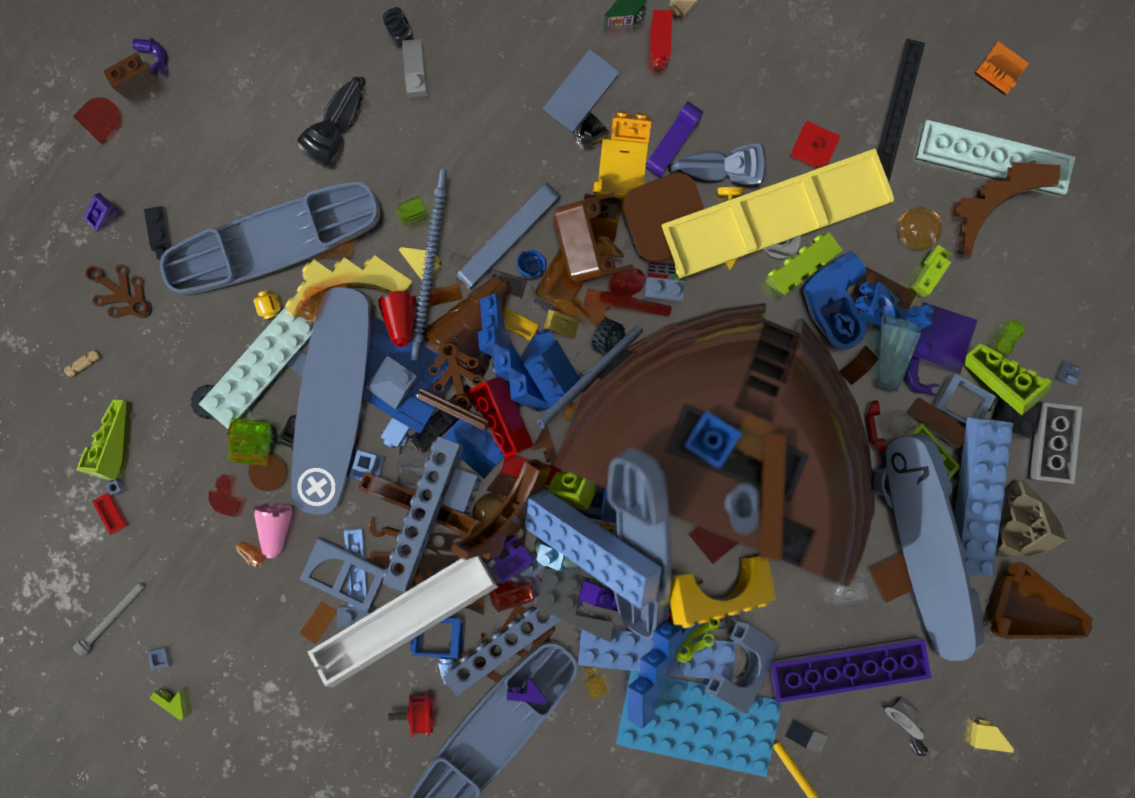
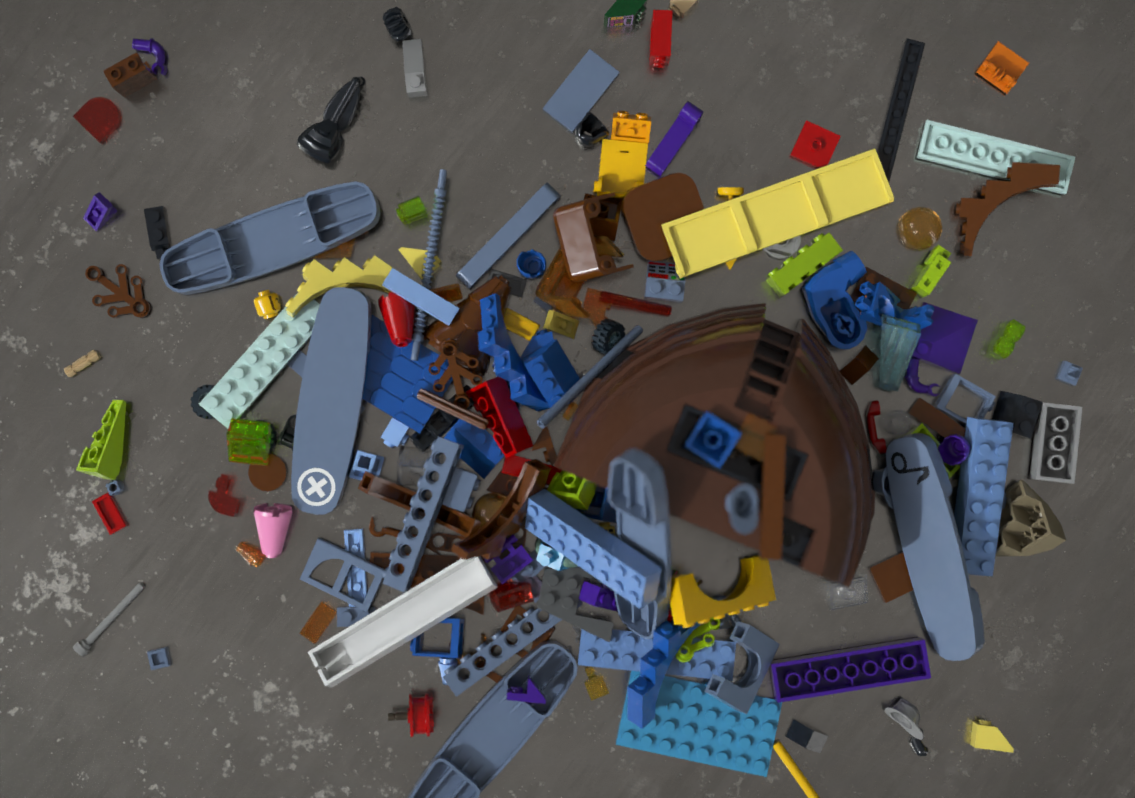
(174, 706): lime slope -> none
(309, 305): clear orange piece -> none
(391, 382): sand blue slope -> none
(420, 296): none -> light blue tile
(627, 282): clear red tile -> none
(711, 544): clear red tile -> none
(744, 165): sand blue piece -> none
(954, 449): none -> dark purple hair
(1010, 381): lime wedge -> none
(1032, 608): reddish brown cone -> none

